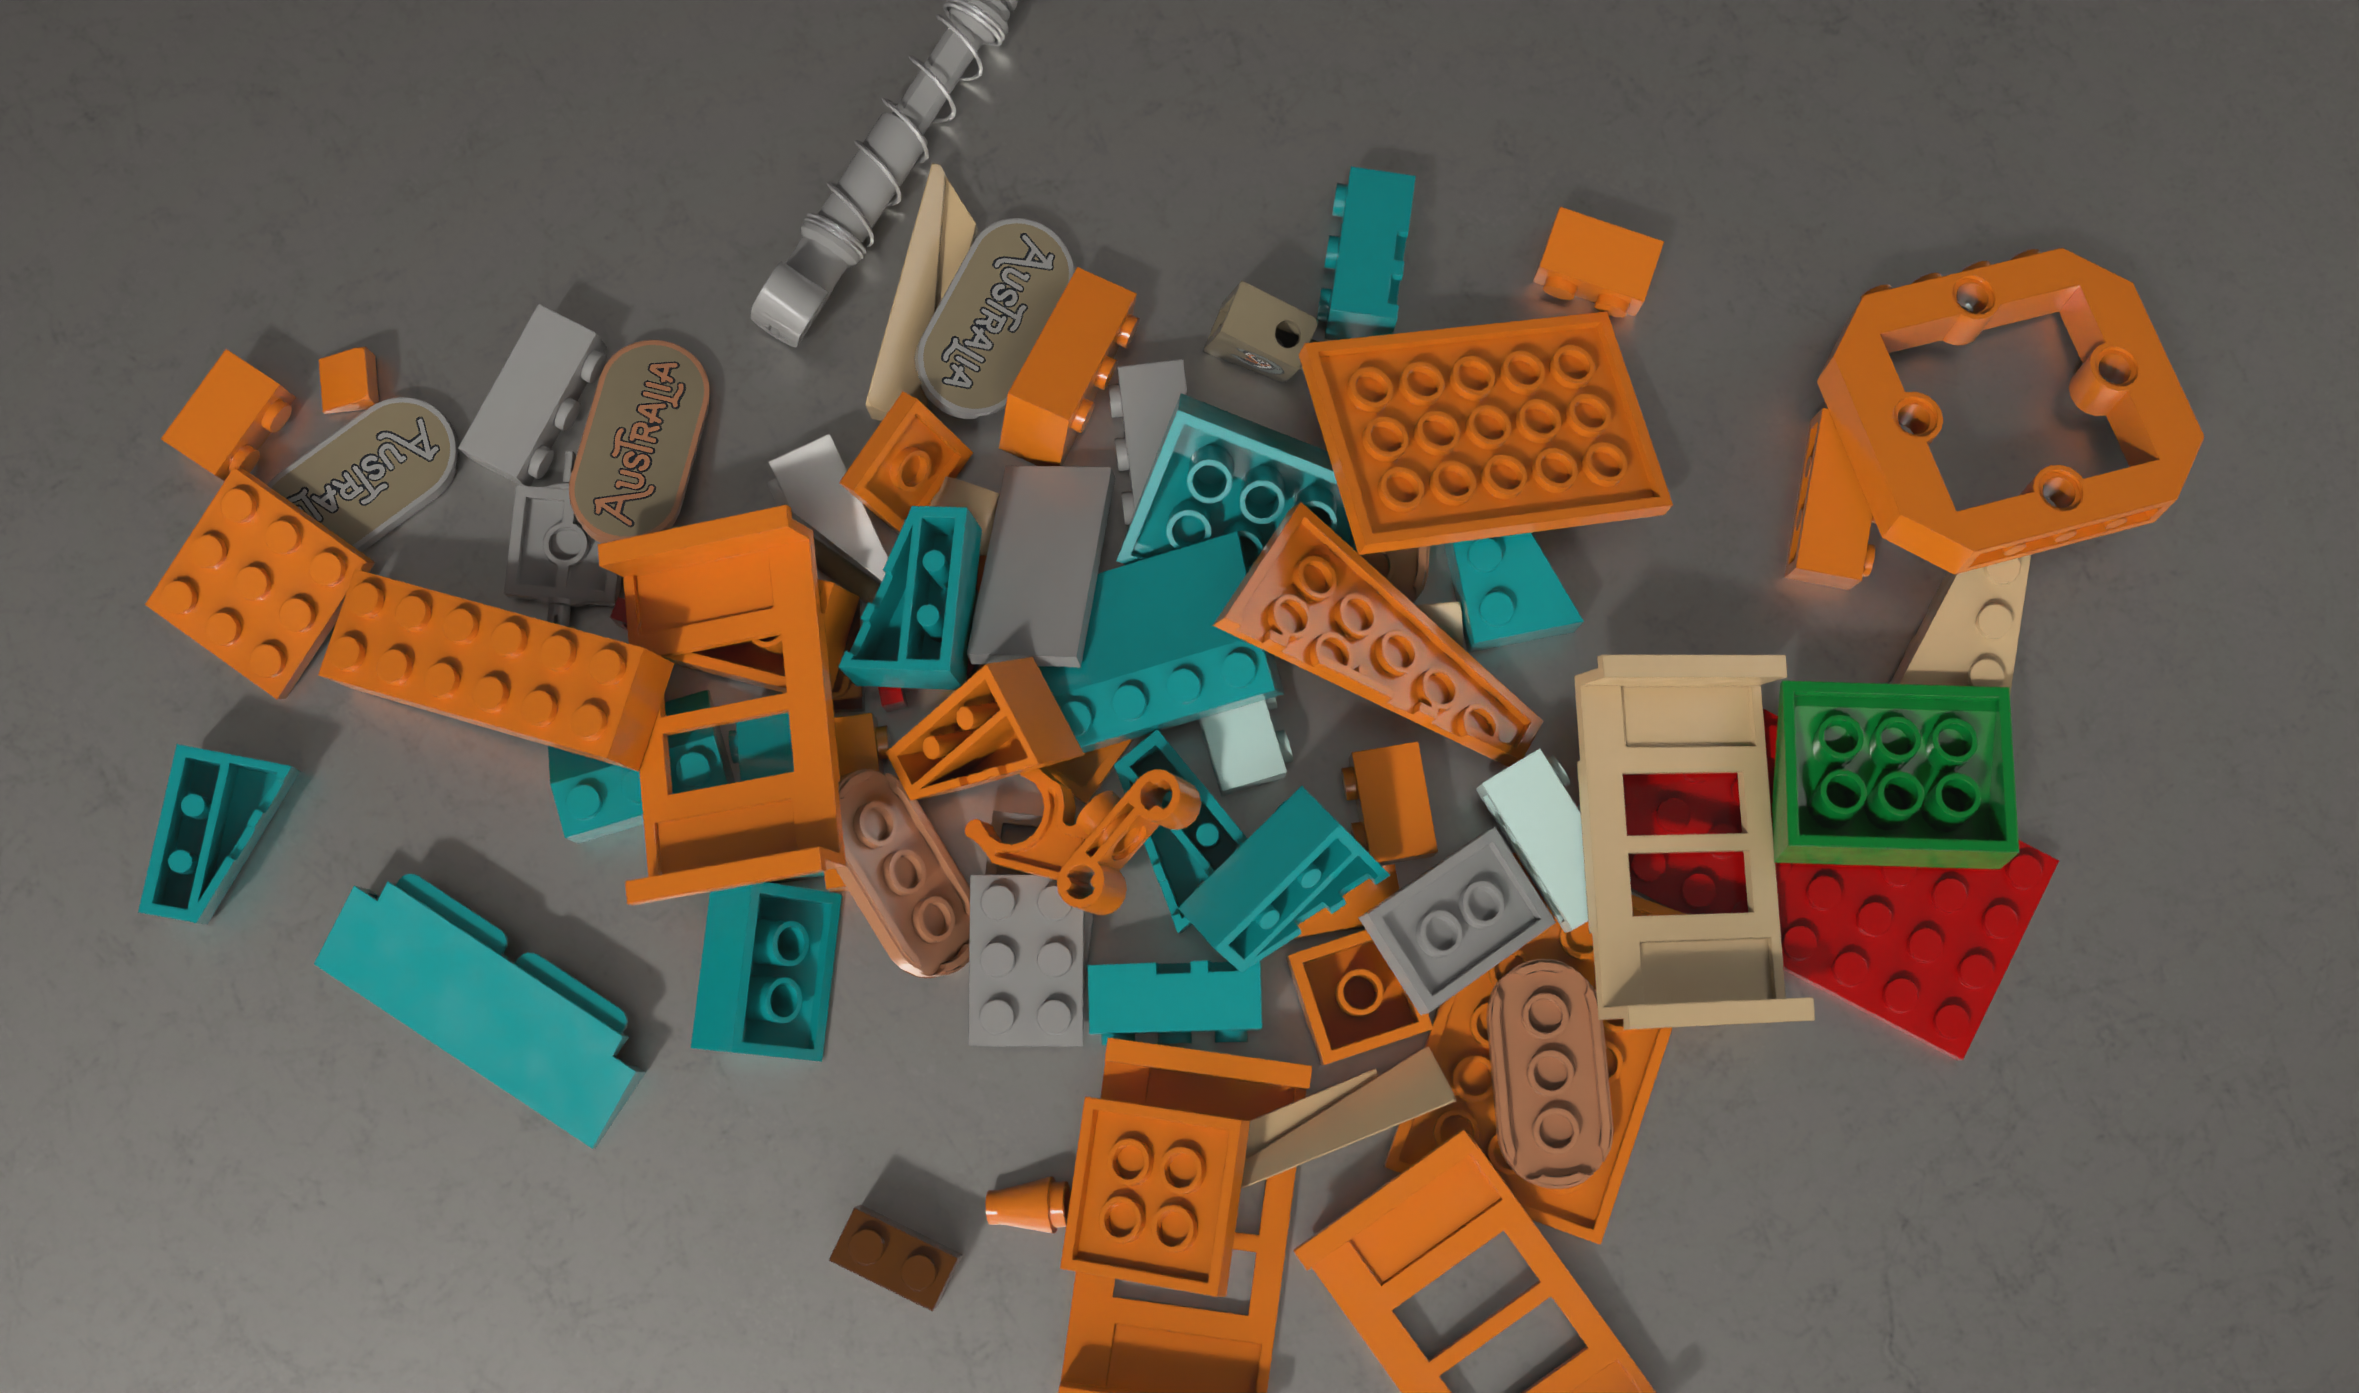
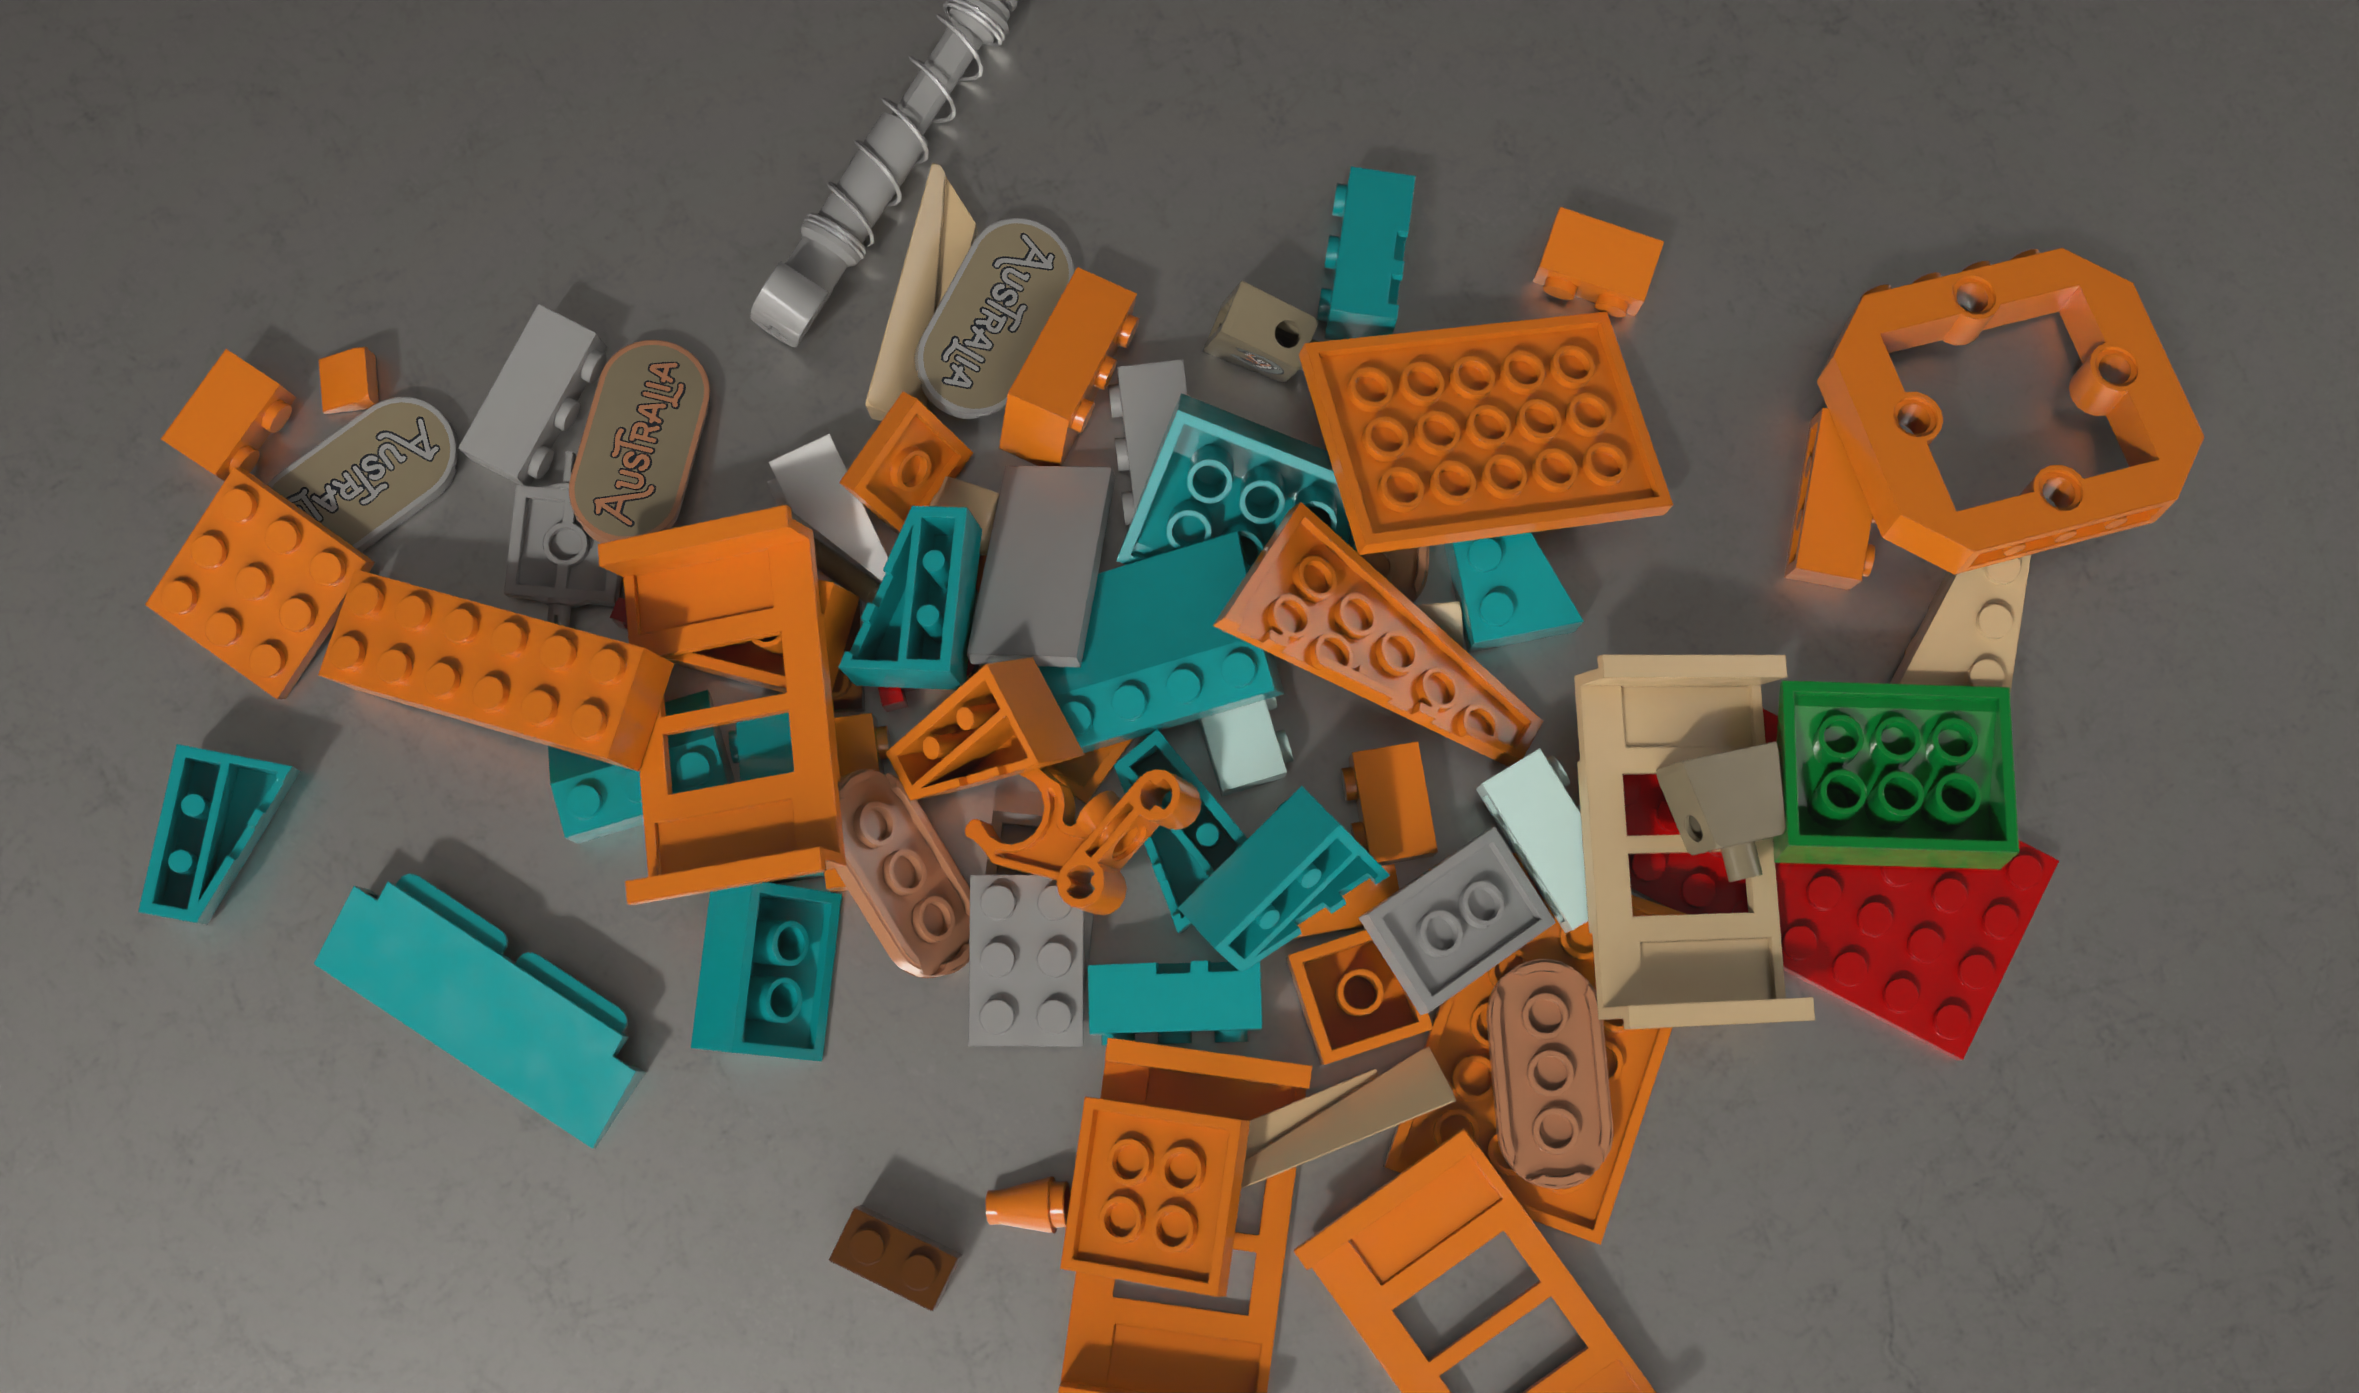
(1727, 804): none -> dark tan torso

